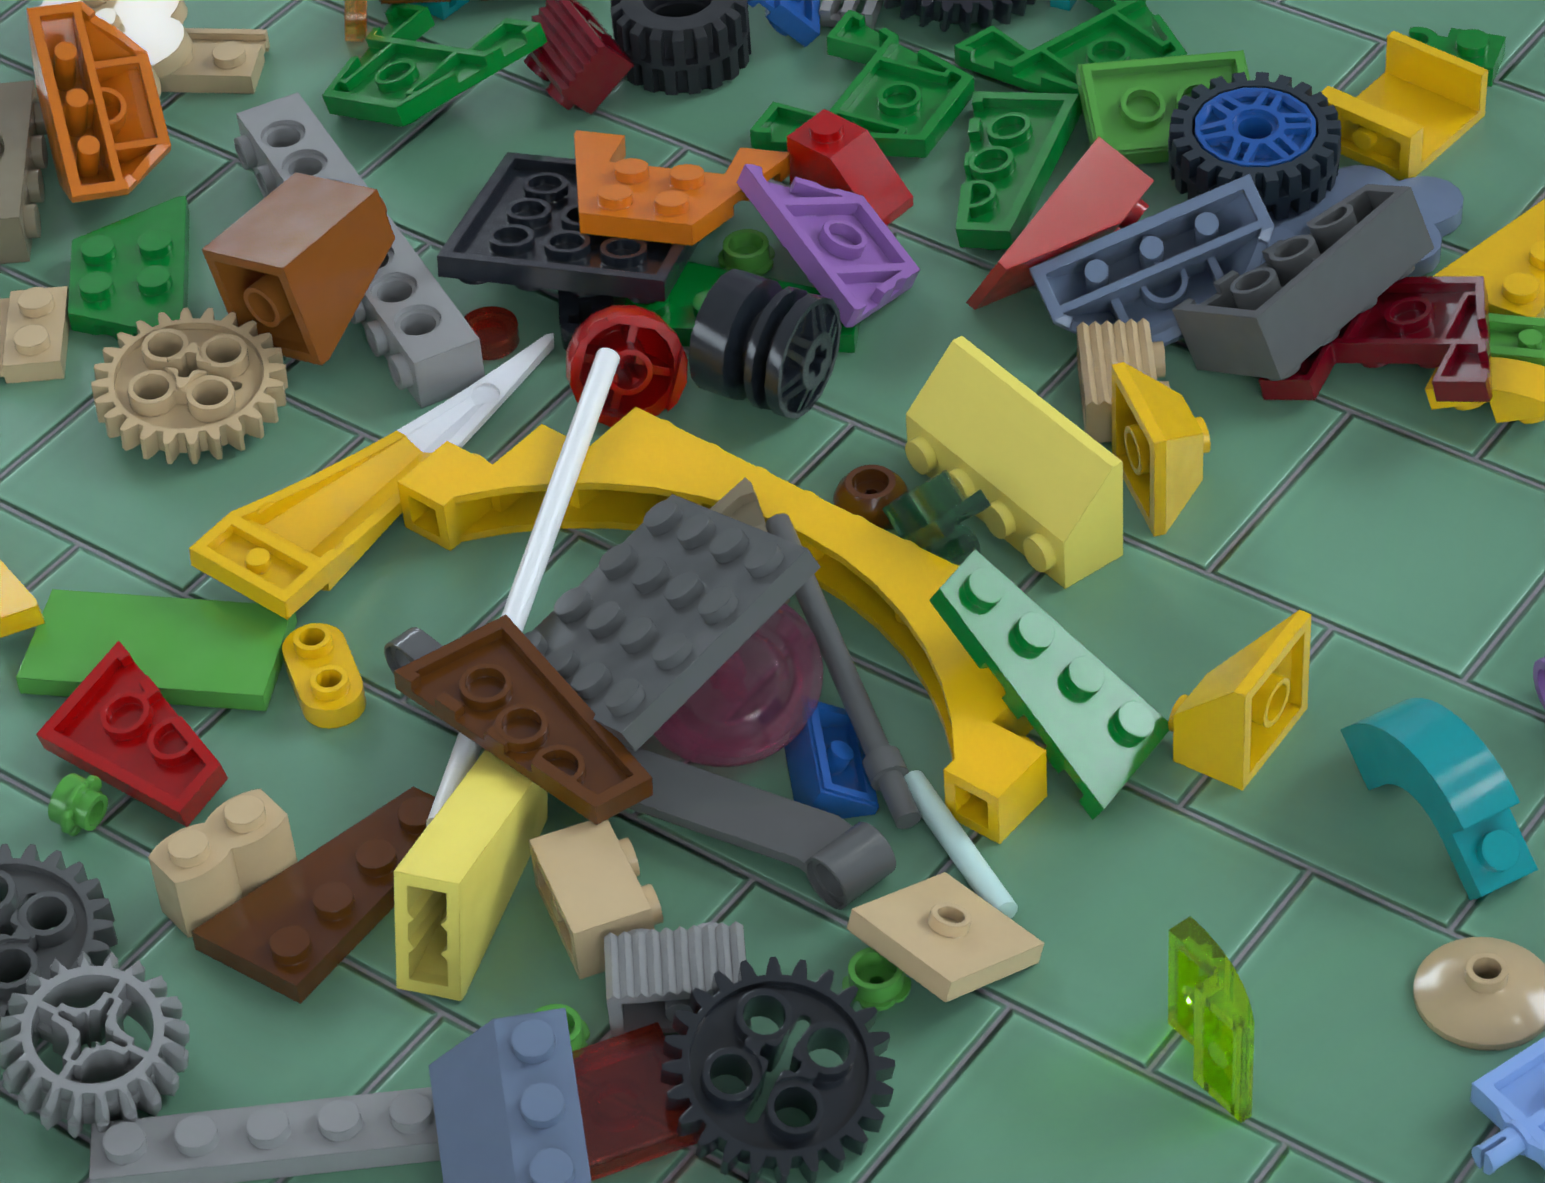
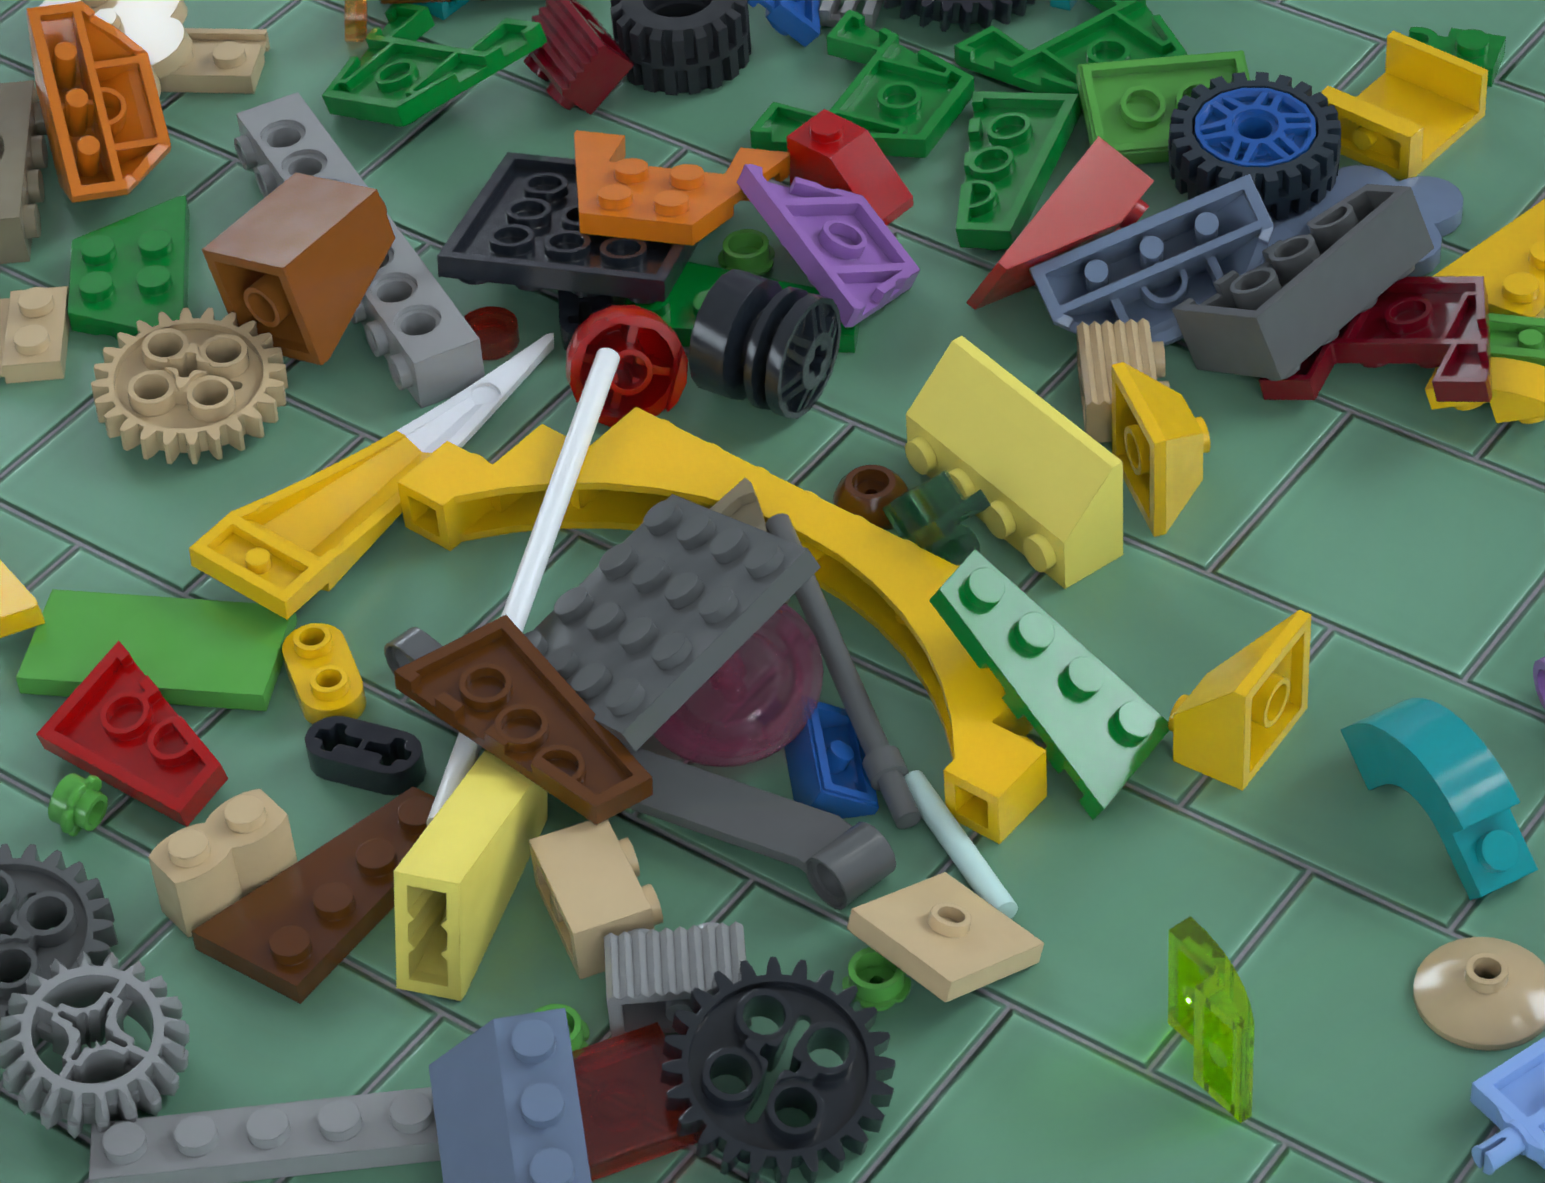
(365, 755): none -> black beam

